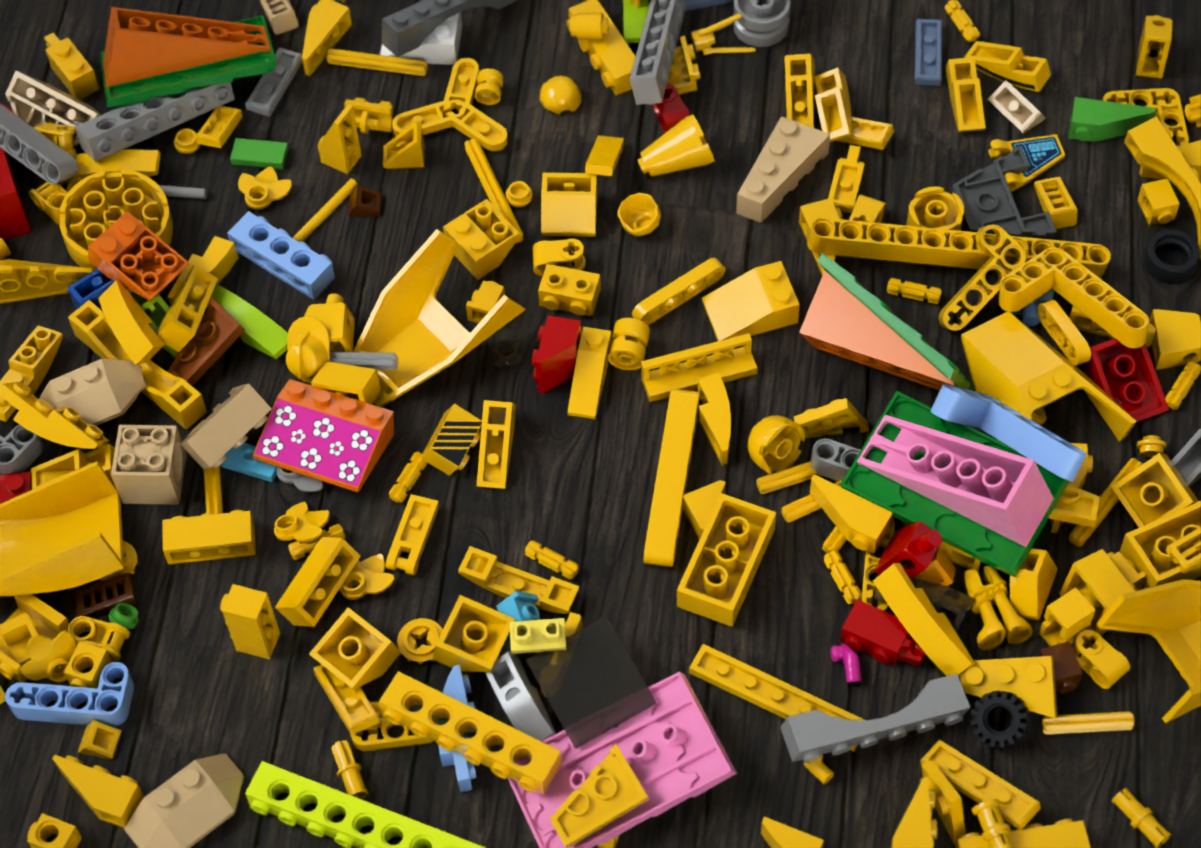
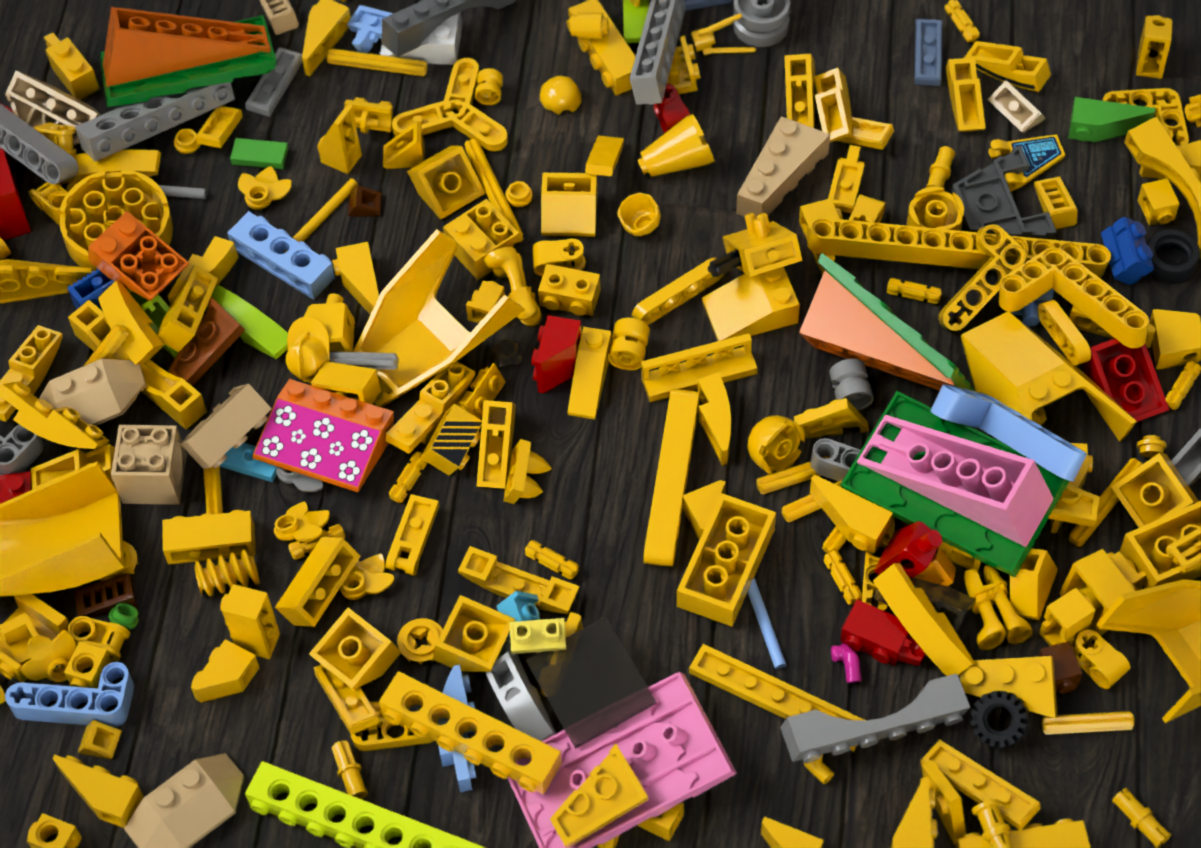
(109, 344): none -> yellow axle
(226, 573): none -> yellow piece
(226, 673): none -> yellow slope
(357, 273): none -> yellow slope
(368, 25): none -> light blue hinge
(434, 401): none -> yellow slope
(446, 181): none -> yellow slope
(485, 387): none -> yellow hinge
(508, 263): none -> yellow piece
(523, 462): none -> yellow tile
(665, 823): none -> yellow panel
(758, 248): none -> yellow piece
(766, 626): none -> light blue bar
(851, 382): none -> light grey wheel
(940, 170): none -> yellow pin
(1128, 250): none -> blue brick

